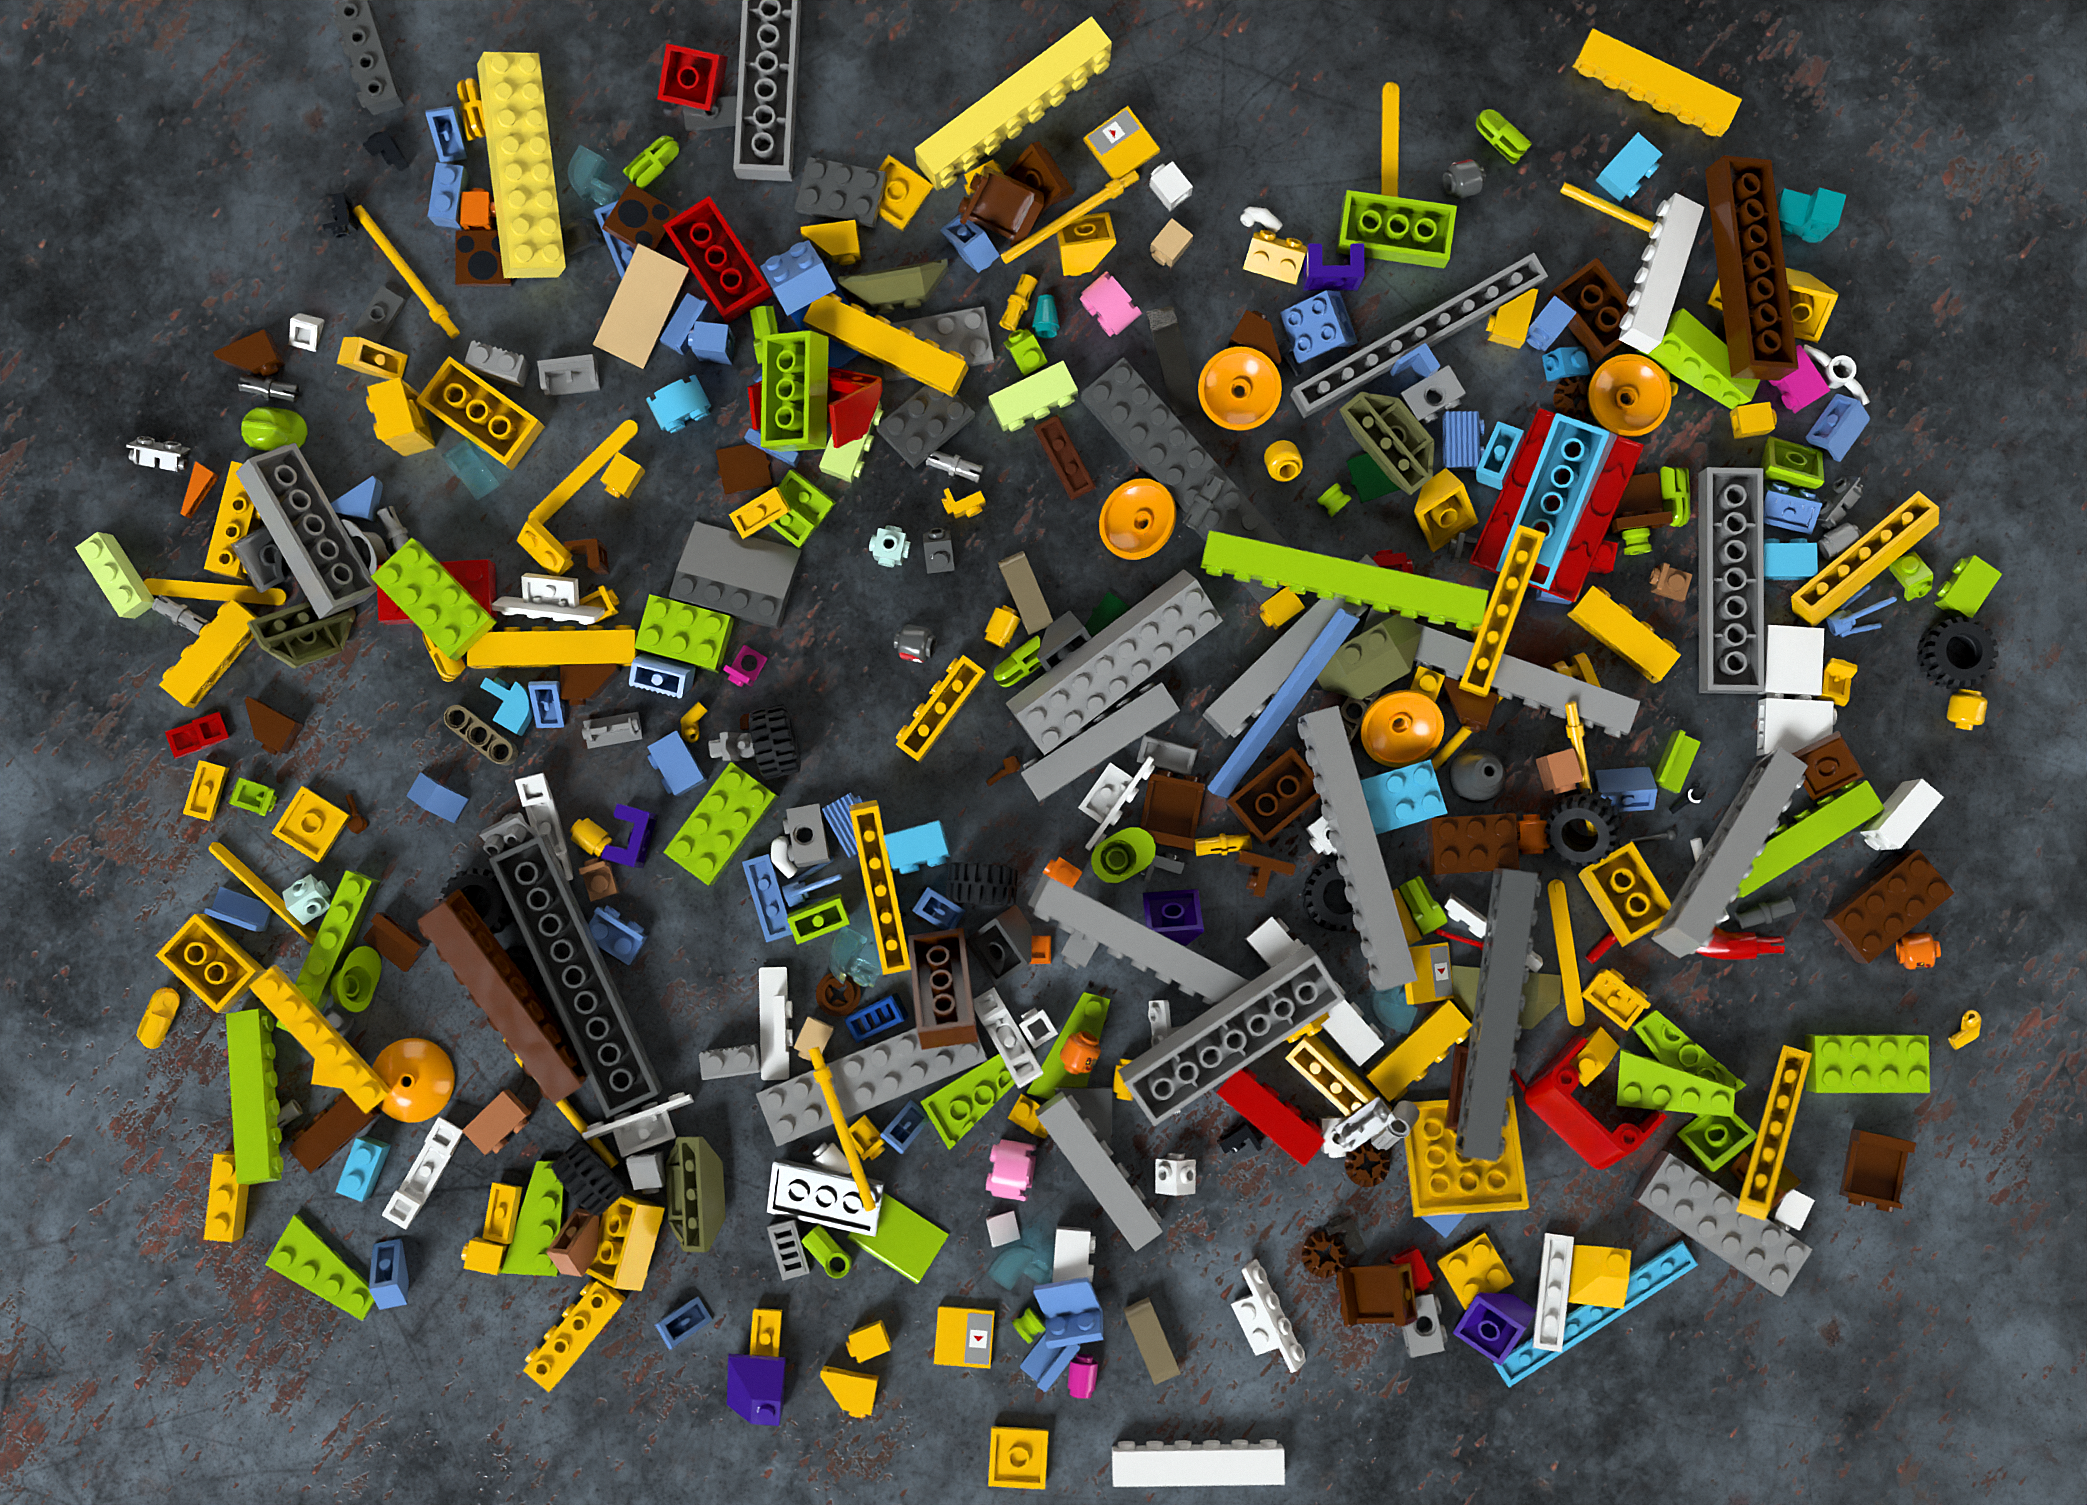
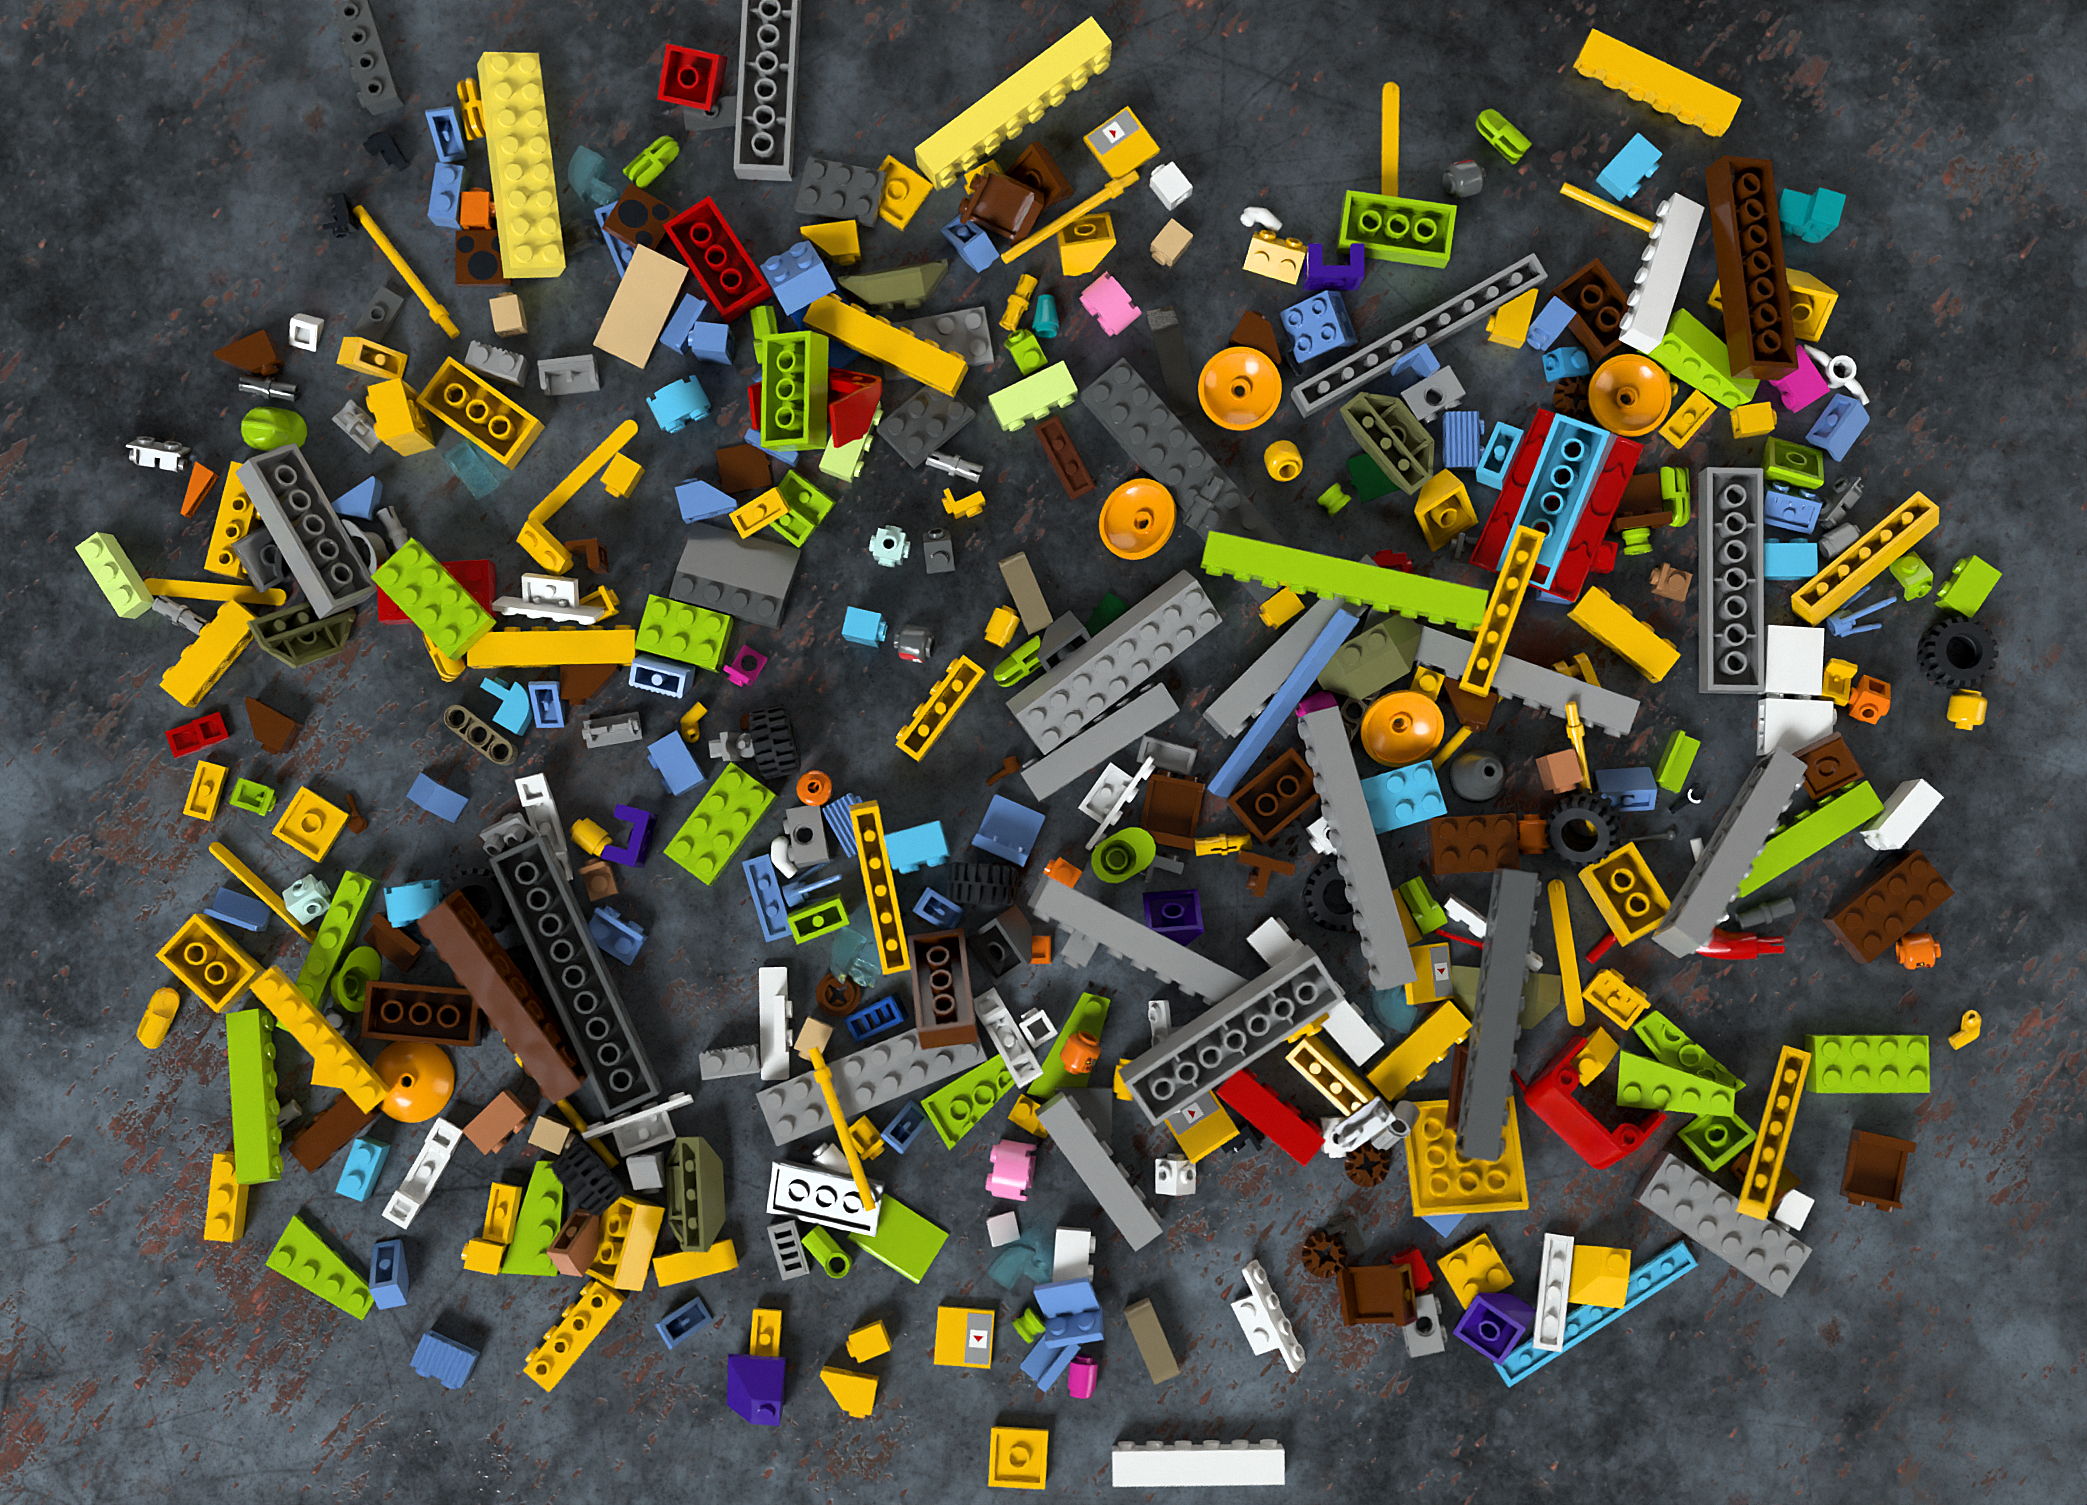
(357, 426): none -> light grey hips
(411, 900): none -> medium azure brick
(421, 1014): none -> reddish brown brick
(444, 1360): none -> medium blue brick
(508, 315): none -> tan brick
(552, 1134): none -> tan brick
(684, 1266): none -> yellow beam
(702, 501): none -> medium blue slope
(821, 796): none -> orange head
(864, 627): none -> medium azure brick
(1009, 830): none -> medium blue bracket
(1201, 1126): none -> yellow tile
(1315, 702): none -> dark pink brick
(1687, 419): none -> yellow plate
(1869, 699): none -> orange brick

